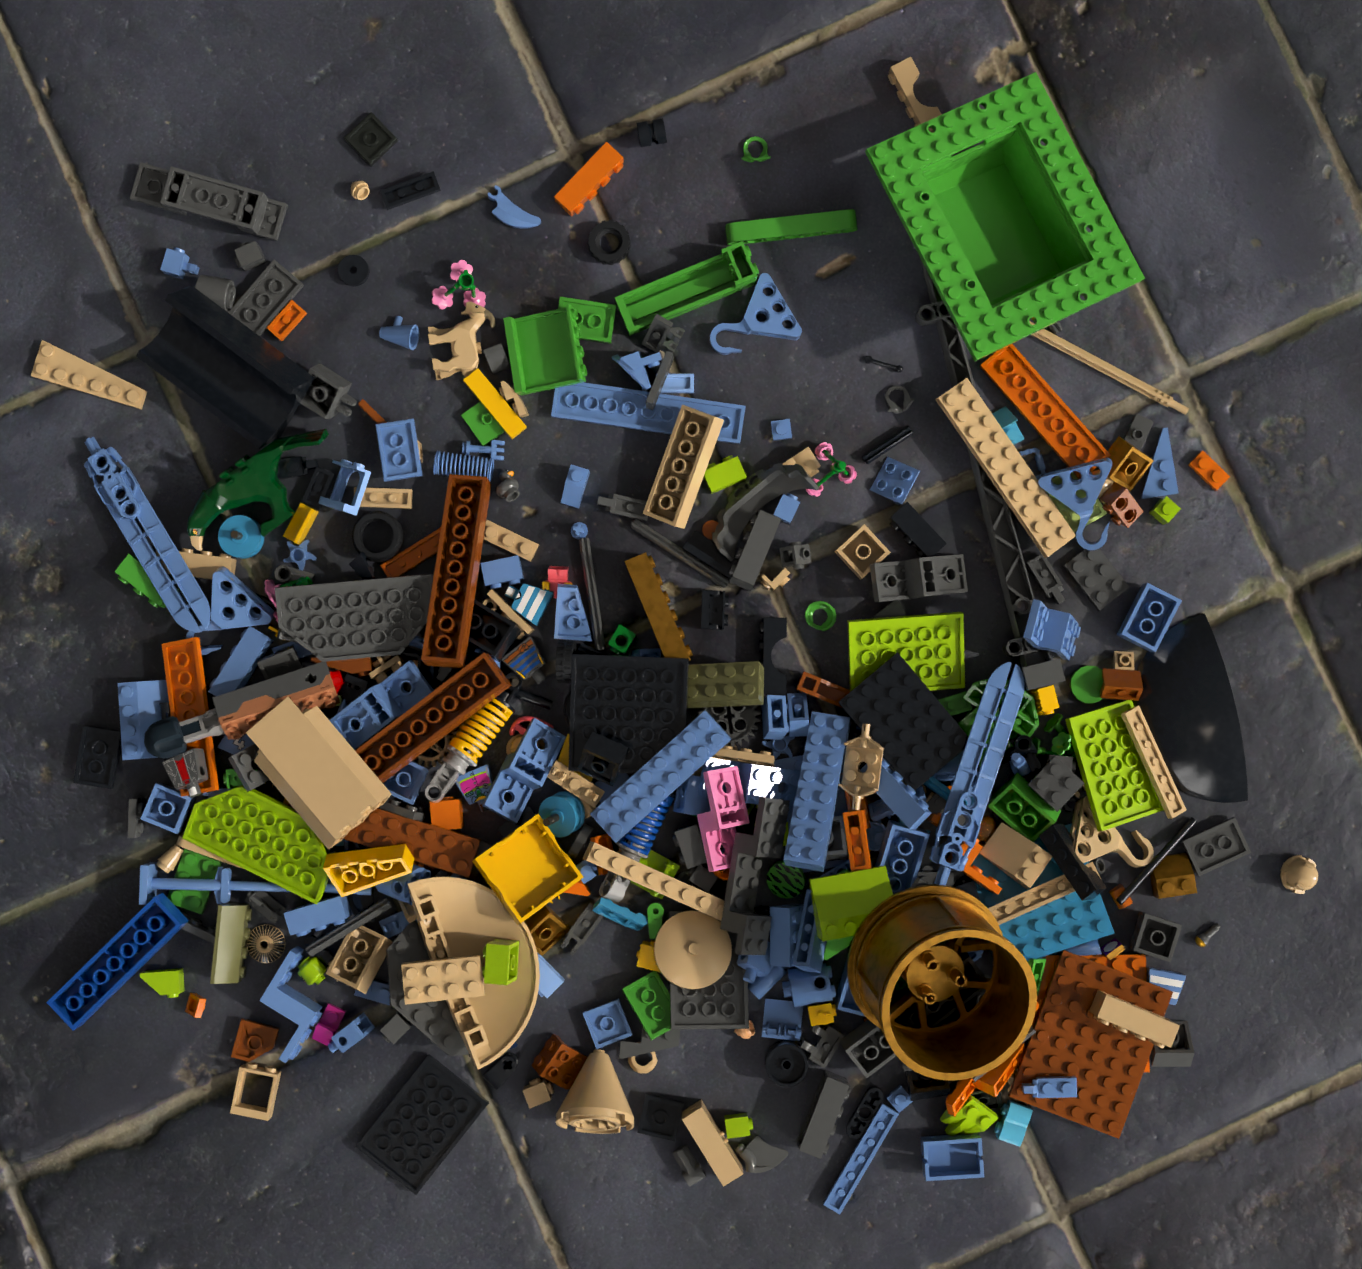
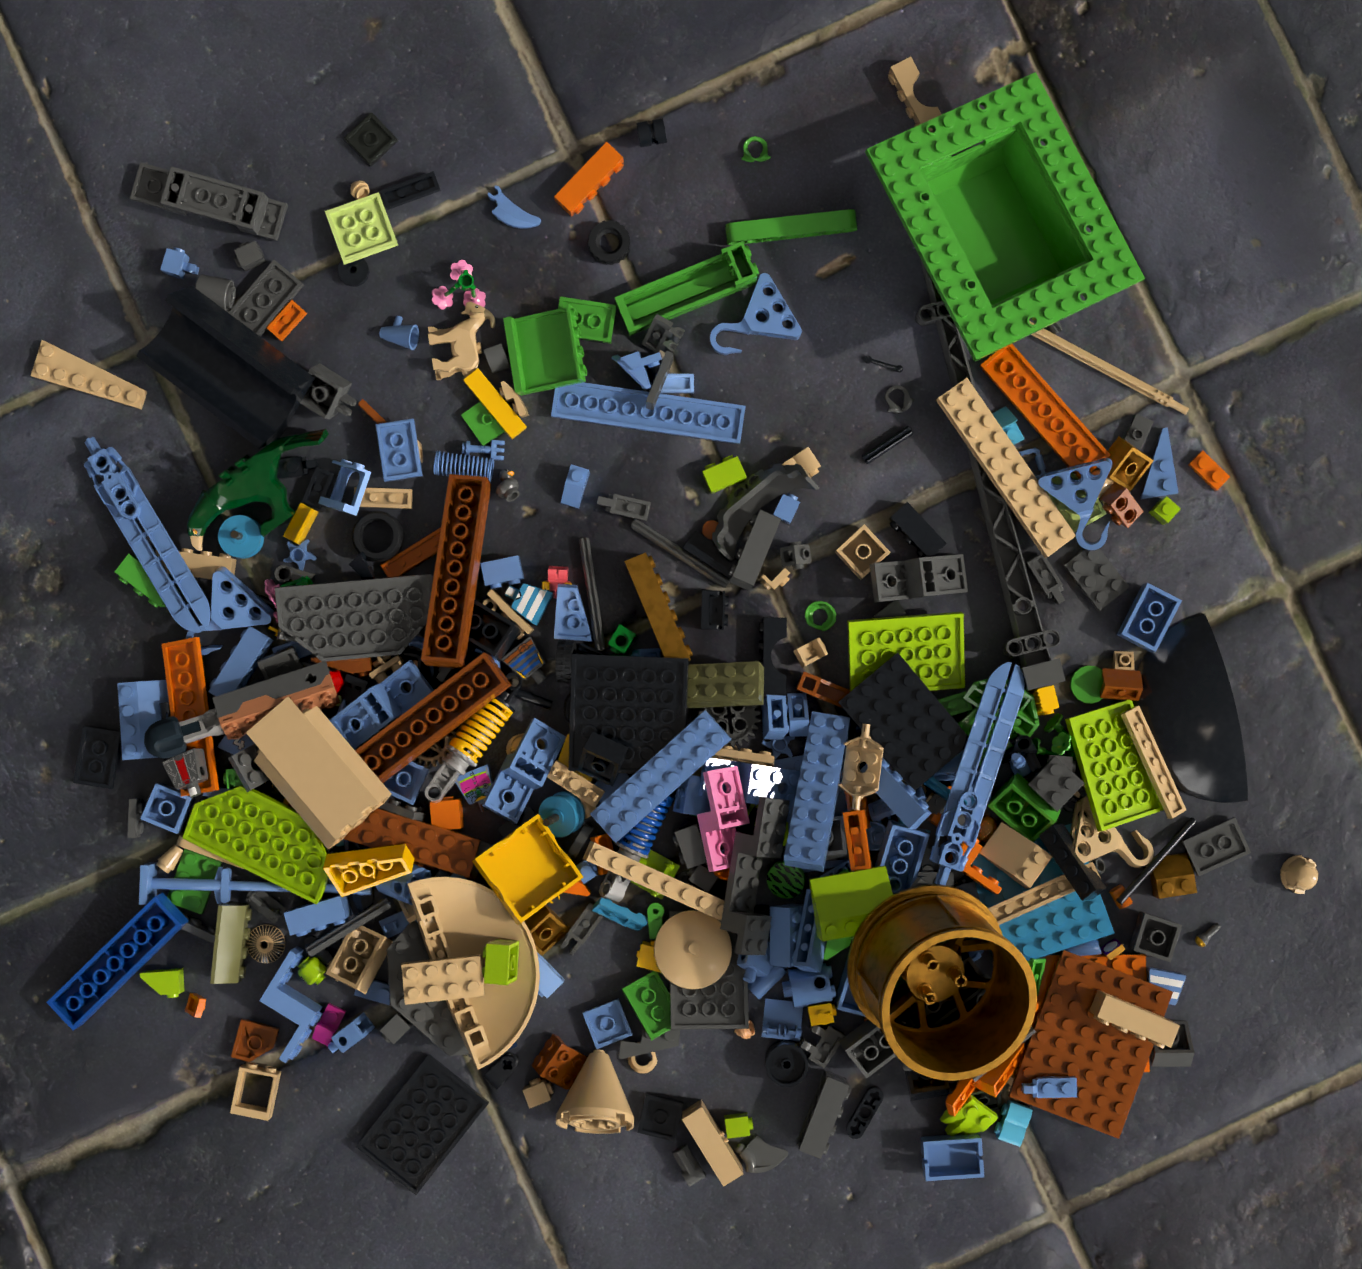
(361, 228): none -> yellowish green plate
(510, 541): tan plate -> none
(521, 729): coral piece -> none
(579, 530): medium blue piece -> none
(683, 466): tan brick -> none
(781, 430): medium blue plate -> none
(811, 652): none -> tan bracket
(846, 472): bright pink plant -> none
(860, 1158): medium blue plate -> none
(894, 480): medium blue hinge -> none
(899, 1098): medium blue plate -> none
(1051, 630): medium blue bracket -> none

